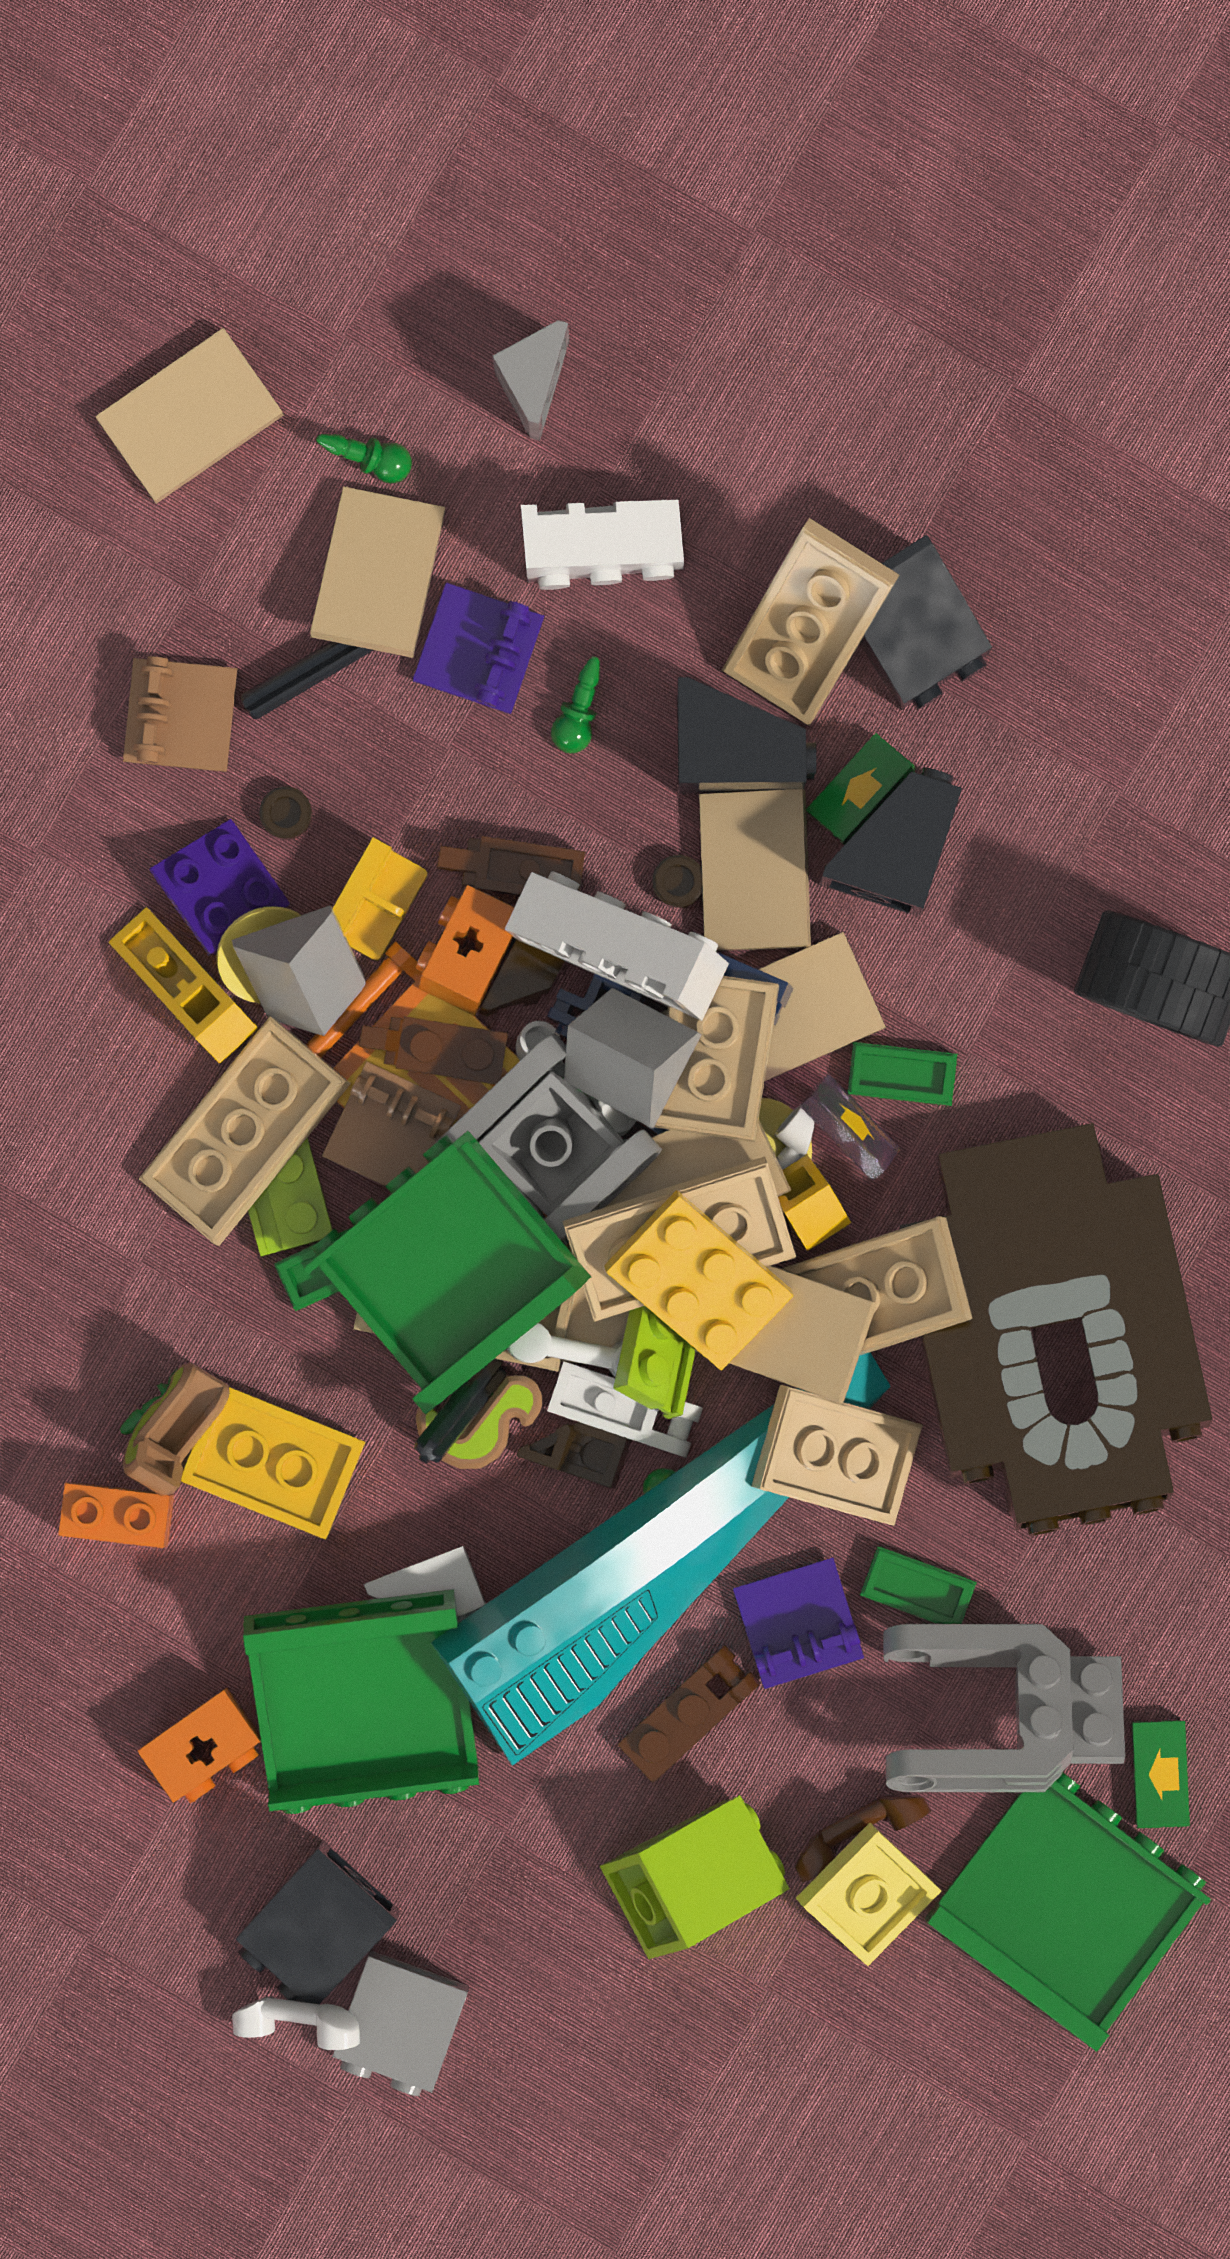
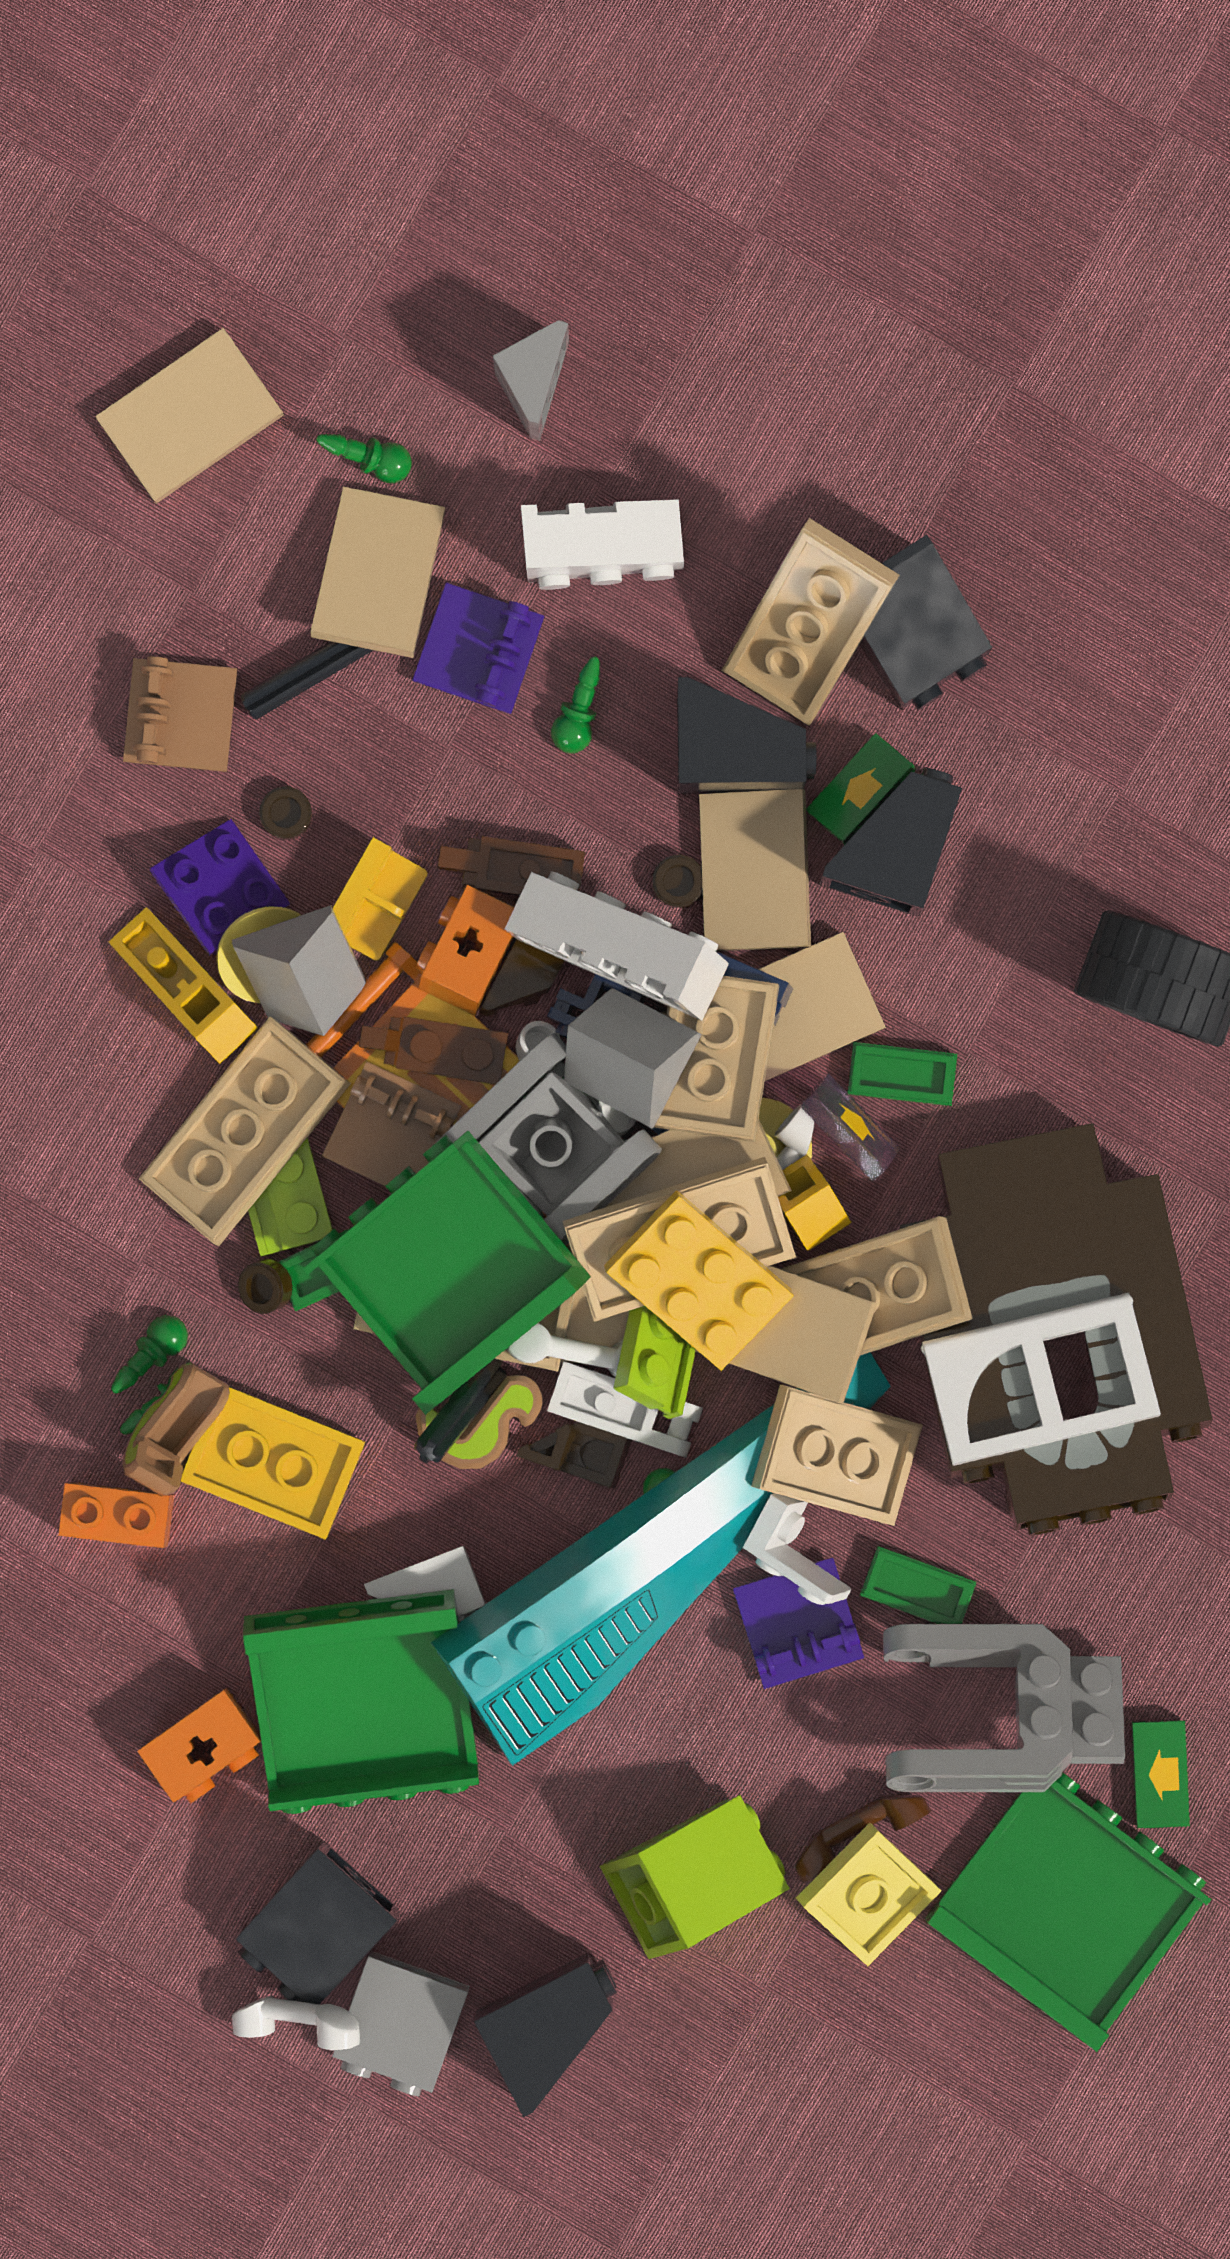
(164, 1338): none -> green bar
(265, 1286): none -> dark brown tile
(546, 2026): none -> black slope
(686, 1715): reddish brown plate -> none
(778, 1526): none -> white bracket
(961, 1358): none -> white window

